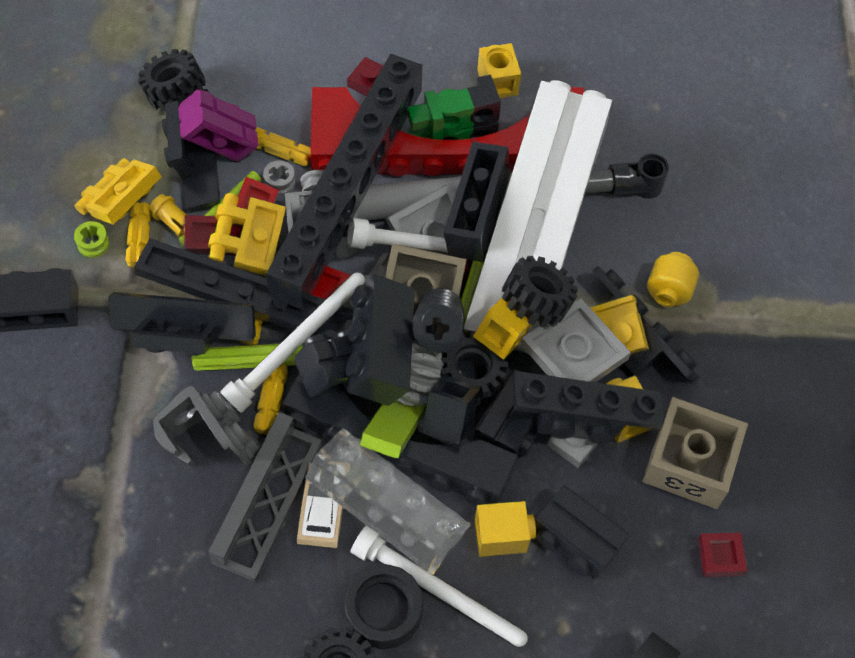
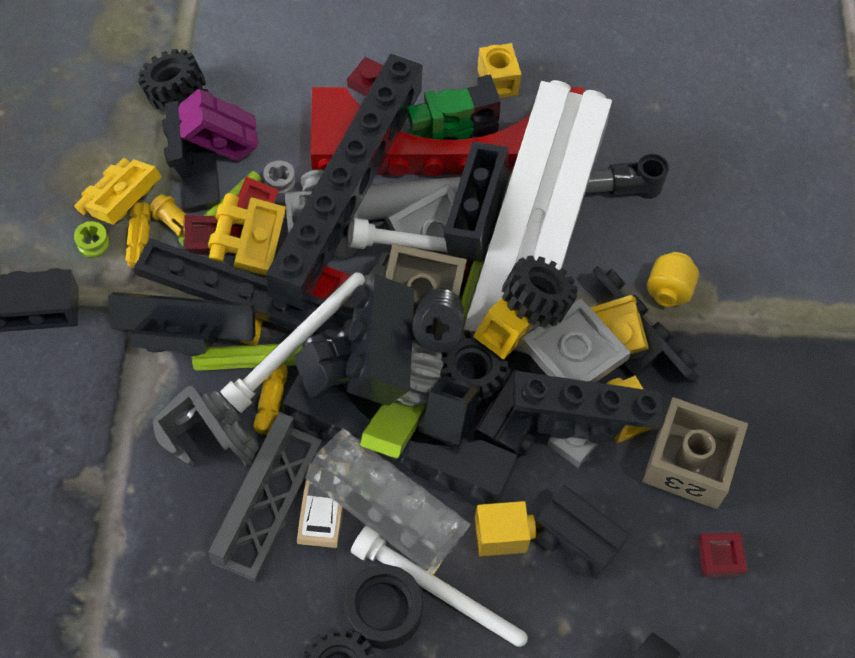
(283, 147): yellow axle -> none

